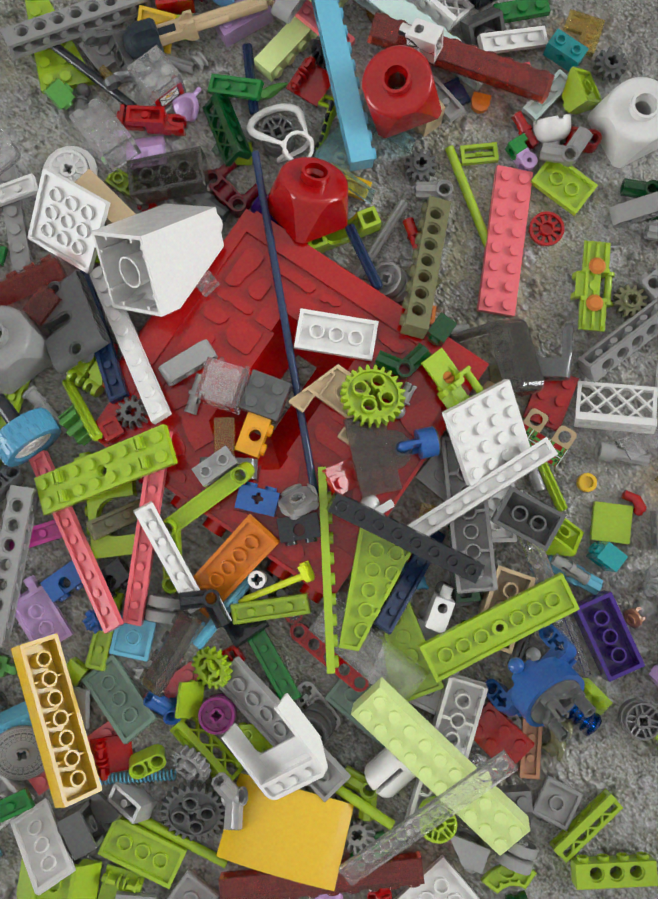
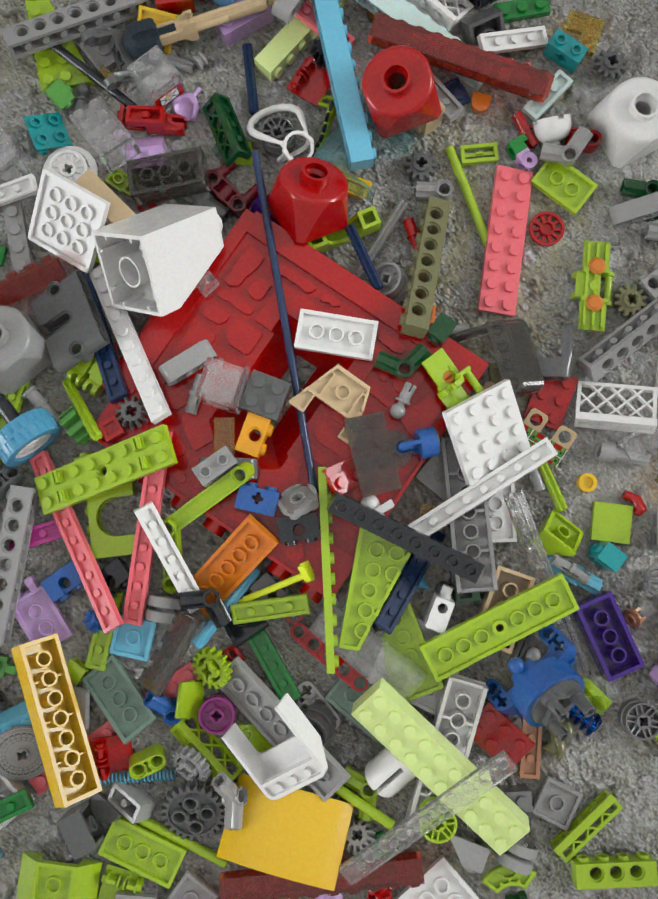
(41, 304): clear red piece -> none
(42, 847): white plate -> none
(47, 132): none -> teal hinge
(113, 520): olive tile -> none
(236, 87): green plate -> none
(253, 583): white bush -> none
(272, 90): bright green bar -> none
(388, 390): lime gear -> none
(424, 37): white torso -> none
(528, 518): dark grey slope -> none
(580, 92): lime slope -> none

